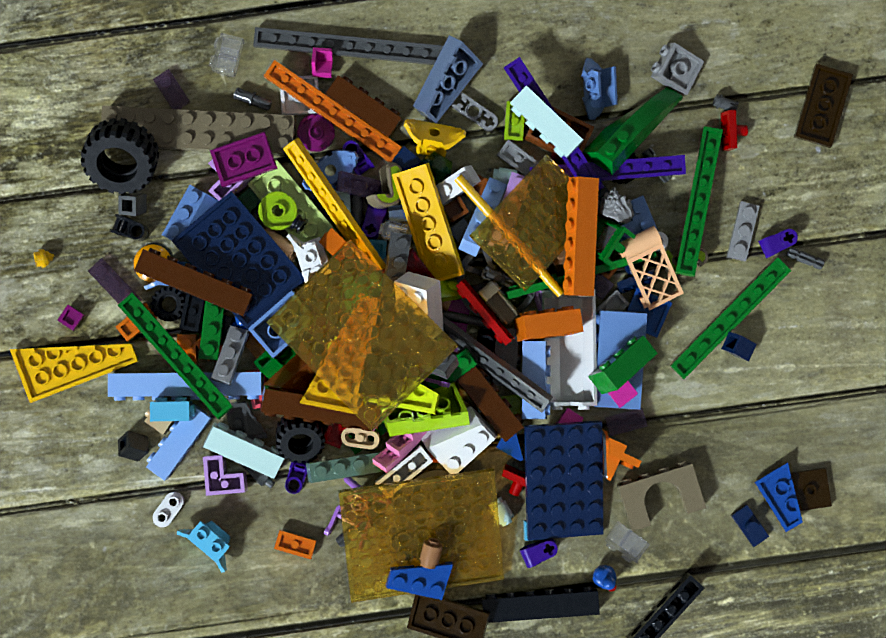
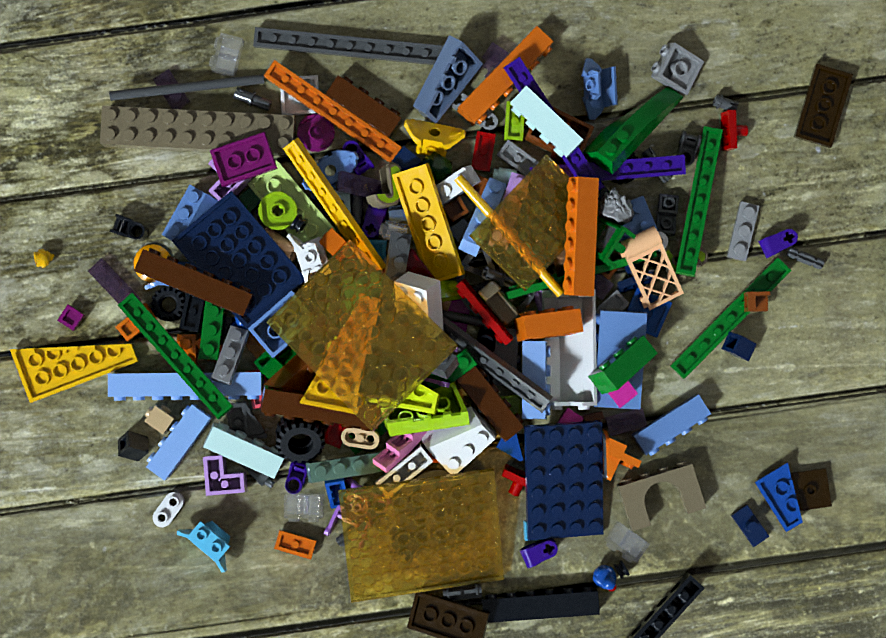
(129, 138): black tyre -> none
(132, 204): dark grey brick -> none
(172, 410): medium azure brick -> none
(186, 87): none -> dark grey piece
(303, 506): none -> clear brick
(322, 62): dark pink panel -> none
(332, 488): none -> blue slope
(420, 580): blue wing -> none
(430, 553): medium nougat brick -> none
(463, 592): none -> dark grey hinge
(483, 151): none -> red plate
(492, 58): none -> clear purple plate
(498, 83): none -> orange brick
(504, 512): light aqua brick -> none
(593, 416): none -> reddish brown plate
(621, 569): none -> black bush
(667, 213): none -> dark grey slope
(672, 423): none -> medium blue brick
(688, 146): none -> dark grey piece
(756, 301): none -> dark orange panel

